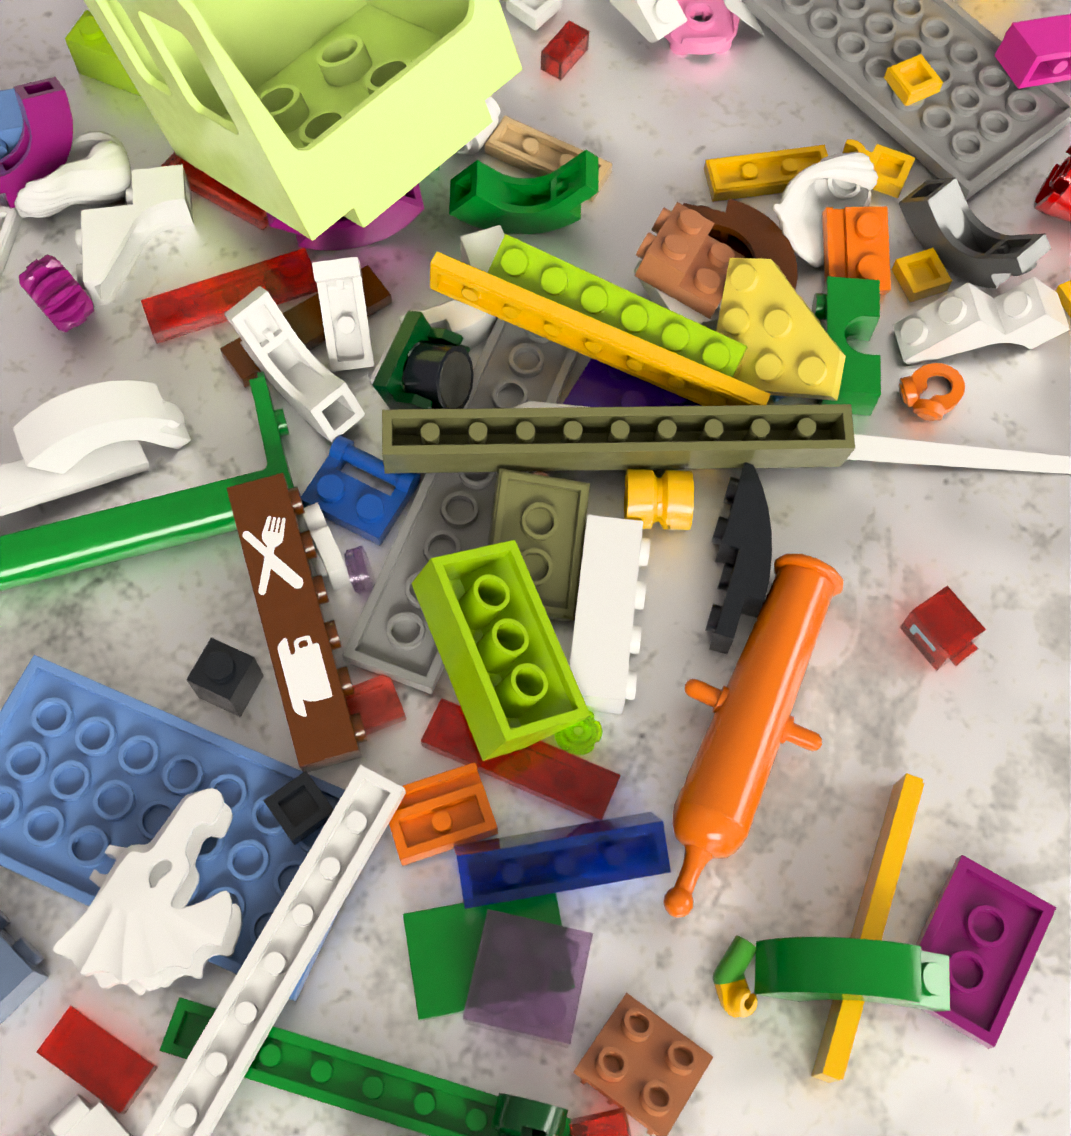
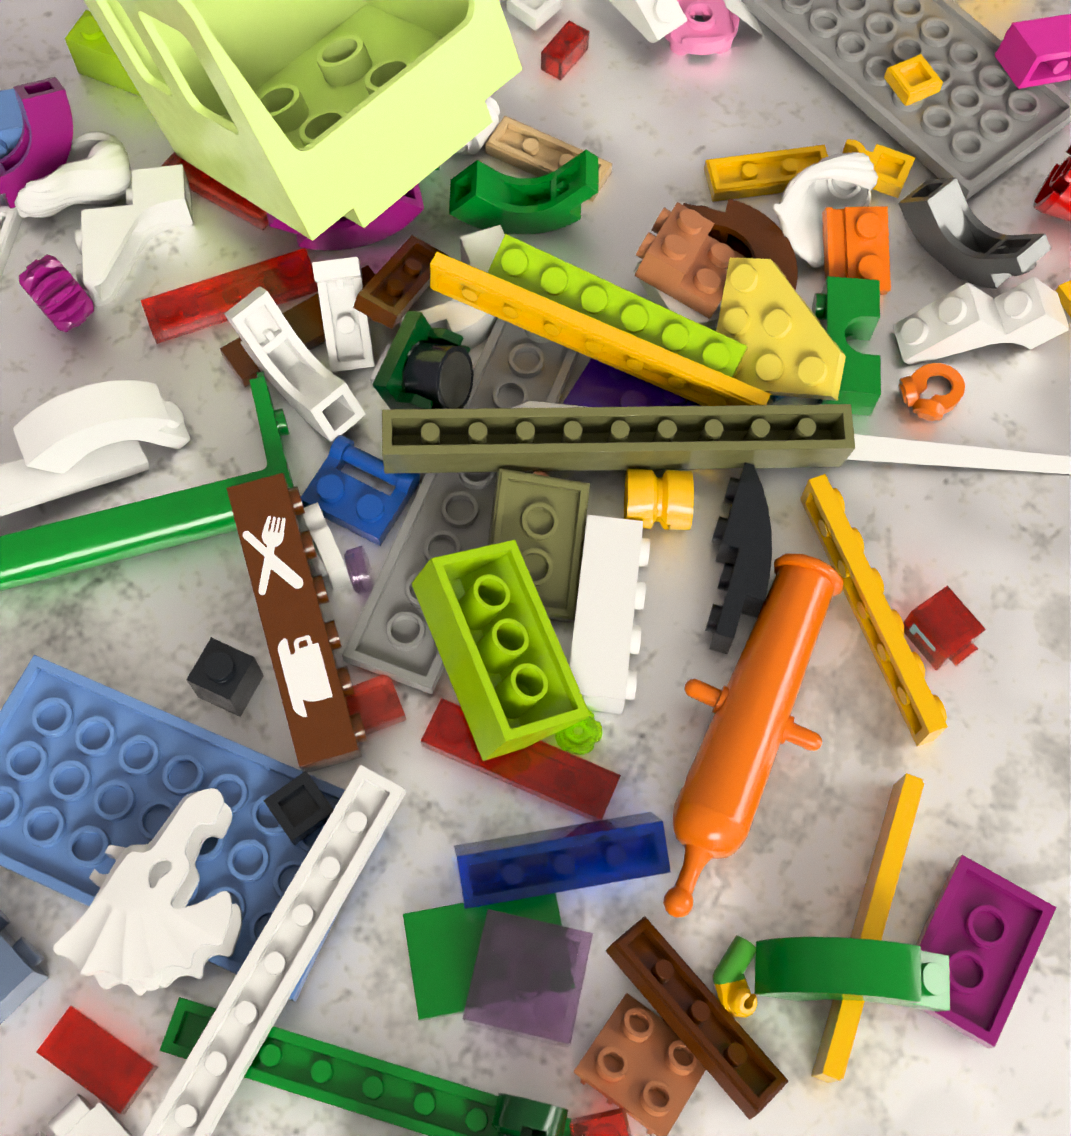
(397, 283): none -> reddish brown plate
(442, 814): orange plate -> none
(697, 1017): none -> reddish brown tile
(879, 623): none -> yellow plate
(921, 275): yellow tile -> none

